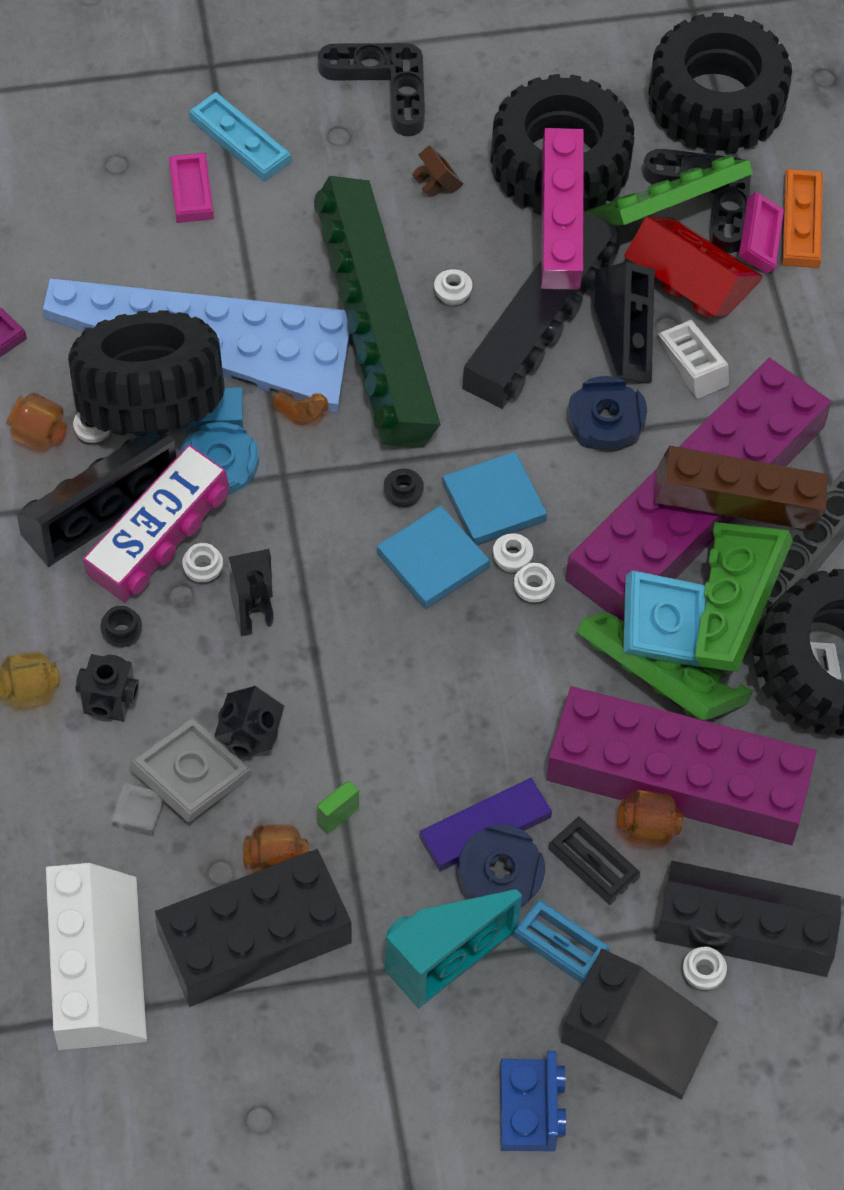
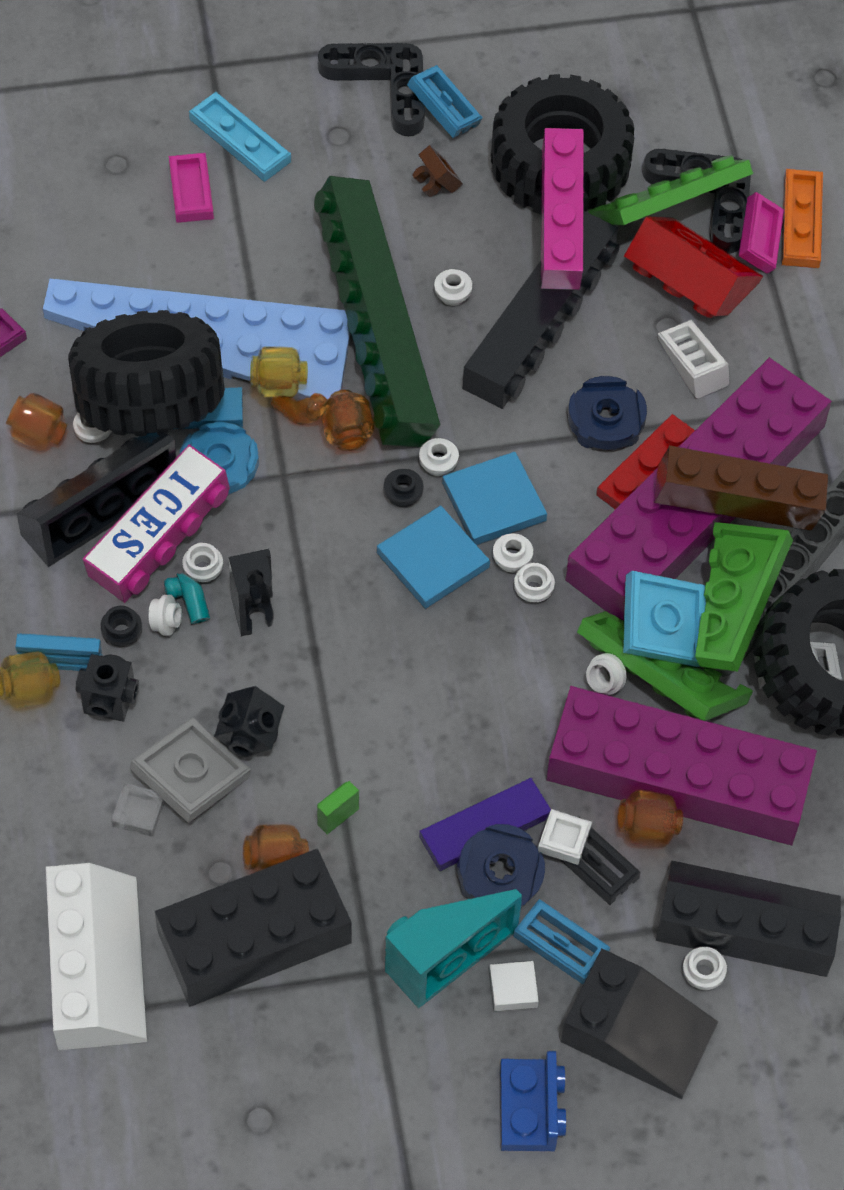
(64, 651): none -> dark azure tile
(165, 615): none -> white plate
(191, 593): none -> teal arm
(278, 371): none -> clear yellow head
(347, 420): none -> clear orange head
(438, 465): none -> white plate
(441, 102): none -> dark azure tile
(513, 986): none -> white tile
(564, 837): none -> white tile
(598, 677): none -> white plate
(626, 317): black slope -> none
(642, 461): none -> red plate
(724, 48): black tyre -> none

